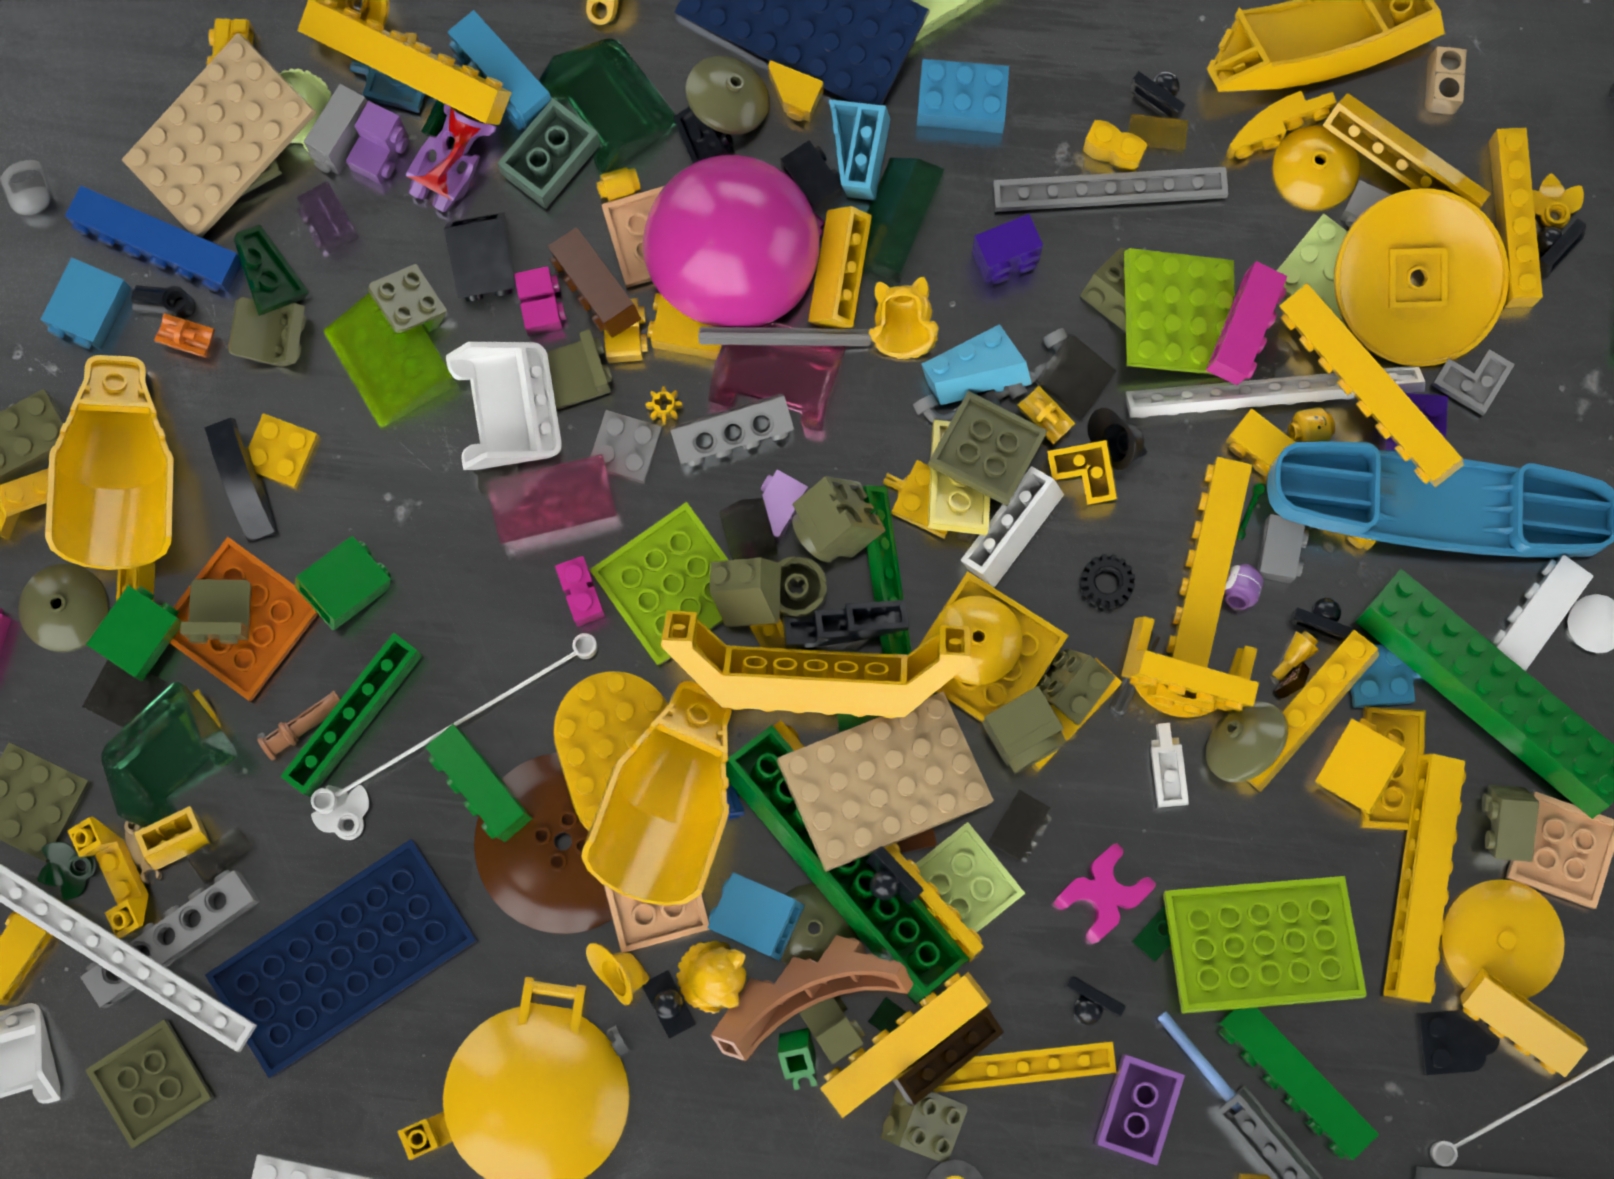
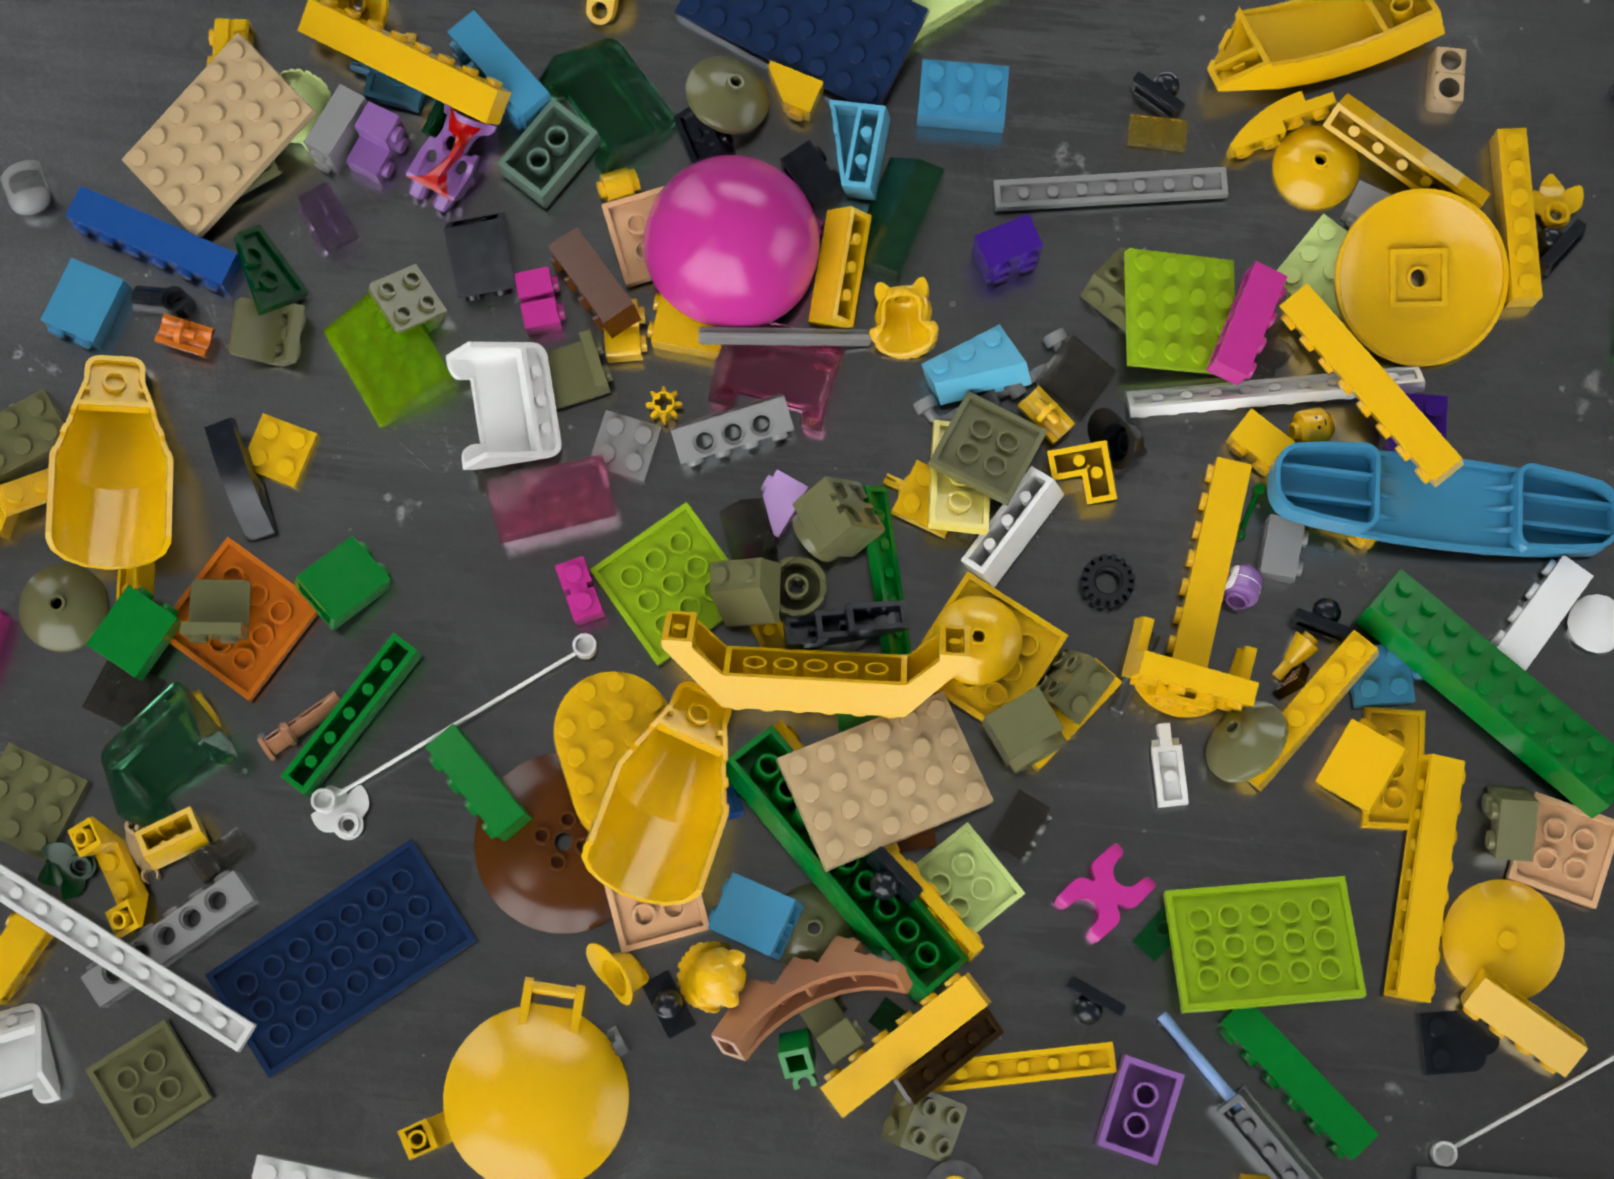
(1109, 145): yellow brick -> none
(1477, 388): light grey plate -> none

